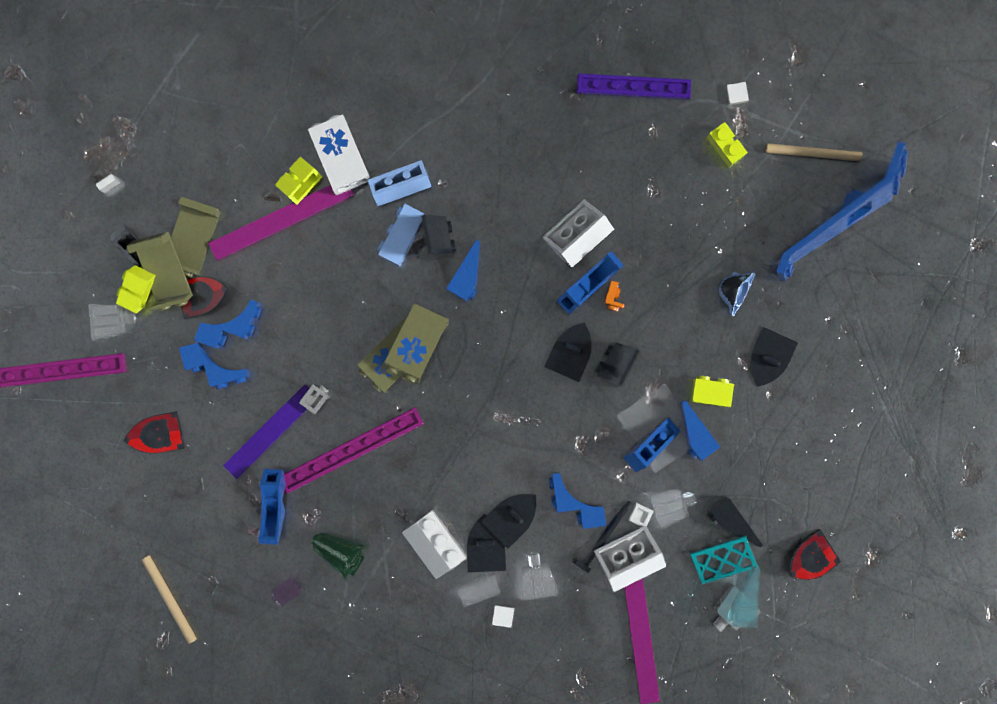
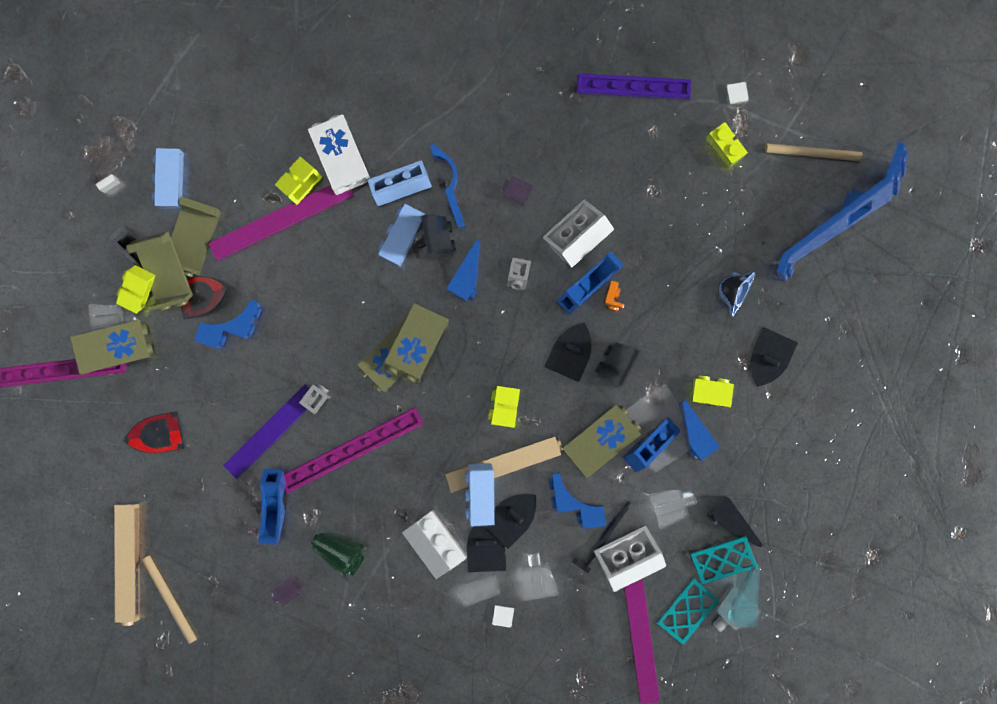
(111, 346): none -> olive panel
(126, 563): none -> tan brick
(167, 178): none -> light blue brick
(195, 358): blue arch -> none
(439, 154): none -> blue piece
(480, 494): none -> light blue brick
(505, 406): none -> neon yellow piece
(510, 461): none -> tan brick
(517, 190): none -> clear purple brick
(518, 273): none -> light grey bracket
(602, 440): none -> olive panel
(640, 515): white tile -> none
(691, 627): none -> teal window
(813, 558): shield -> none

